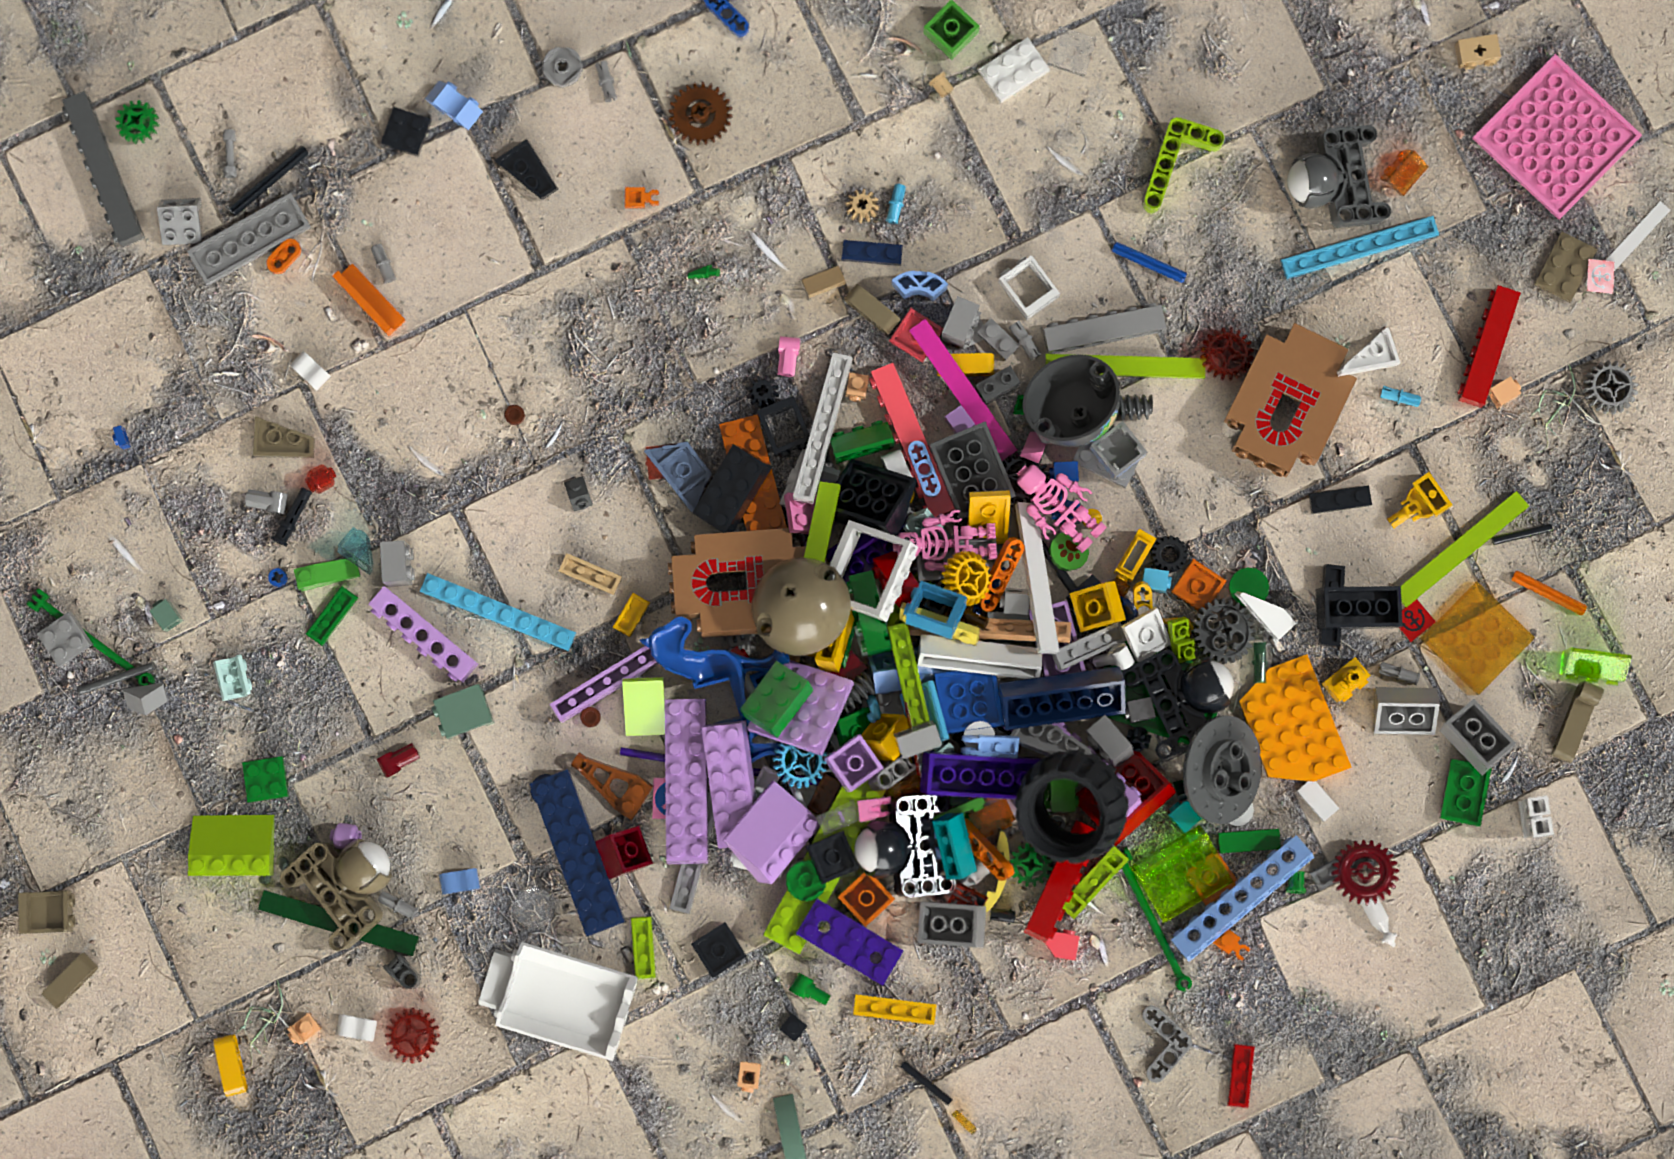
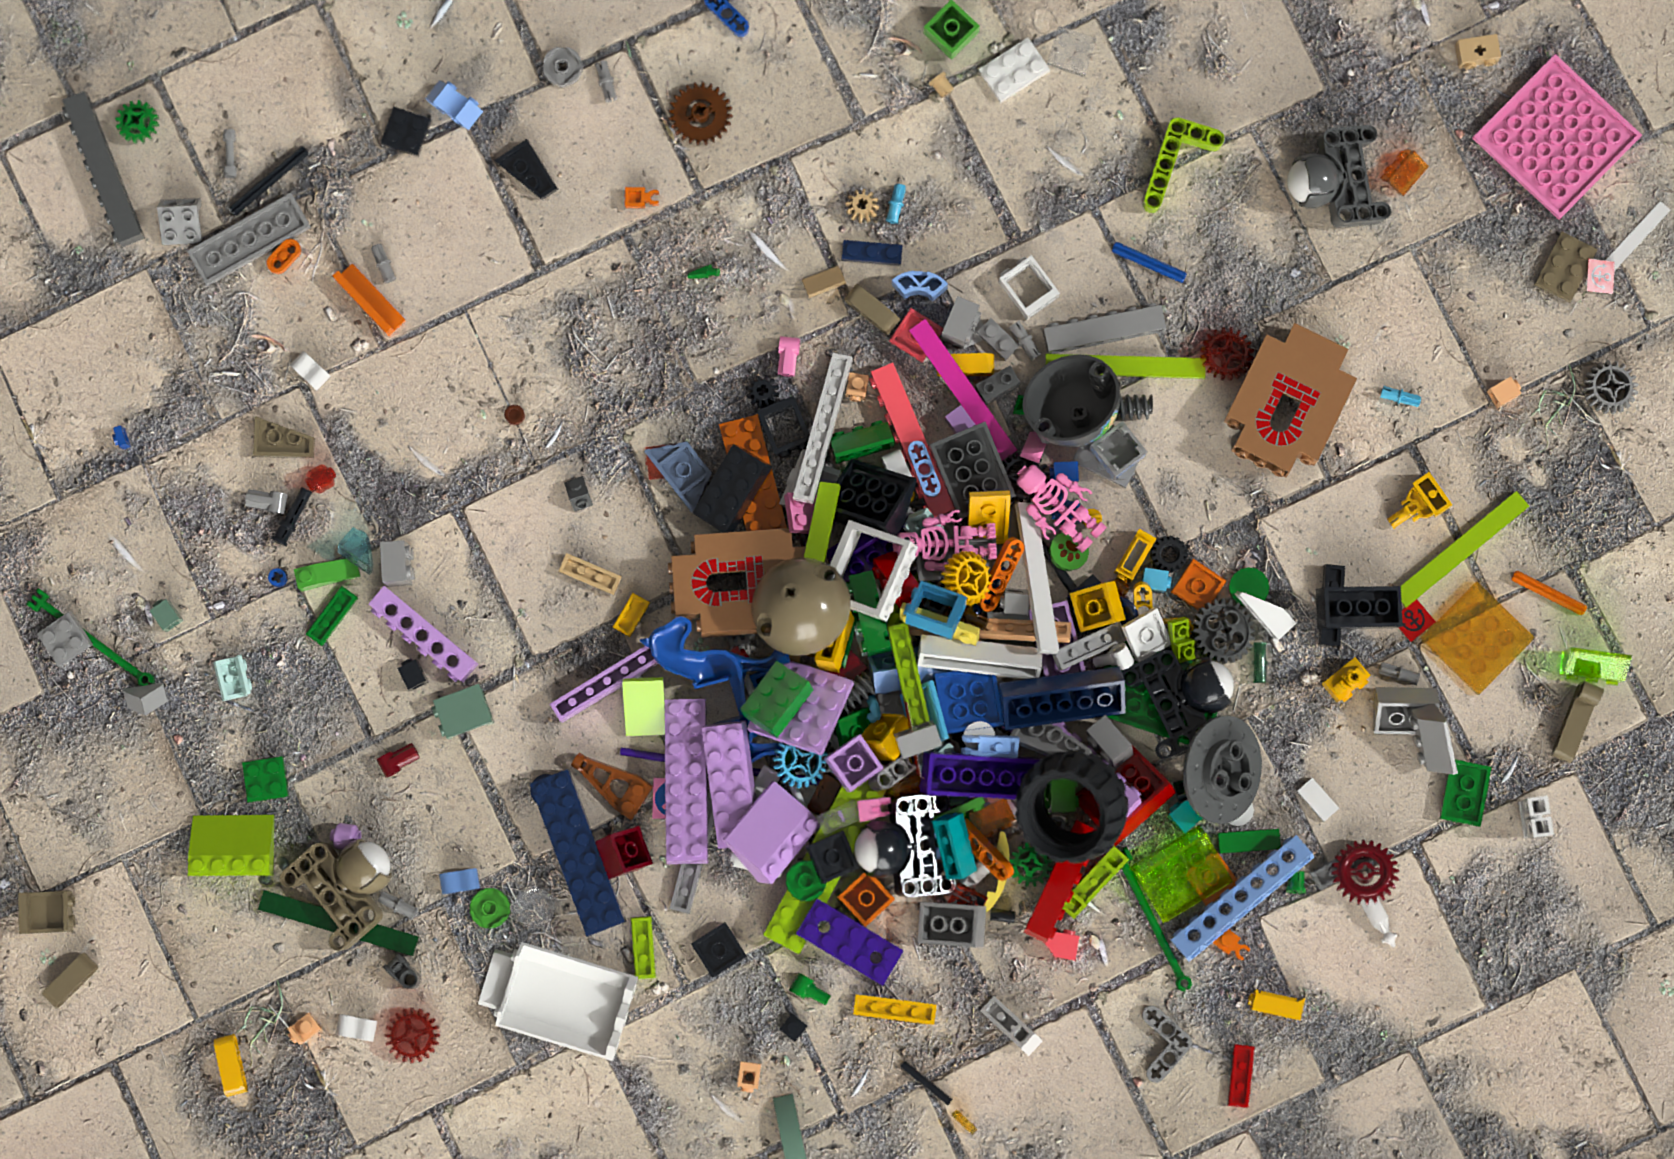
(117, 678): dark grey bar -> none
(412, 674): none -> black brick
(489, 908): none -> bright green tile
(498, 612): medium azure plate -> none
(590, 717): copper tile -> none
(1011, 1025): none -> white slope
(1138, 738): black gear -> none
(1140, 710): flat silver brick -> none
(1276, 1004): none -> yellow window
(1294, 724): light orange plate -> none
(1340, 499): black plate -> none
(1359, 247): medium azure tile -> none
(1375, 355): white wing -> none
(1433, 740): none -> light grey slope
(1478, 736): light grey brick -> none
(1489, 346): red brick -> none
(1522, 534): black bar -> none

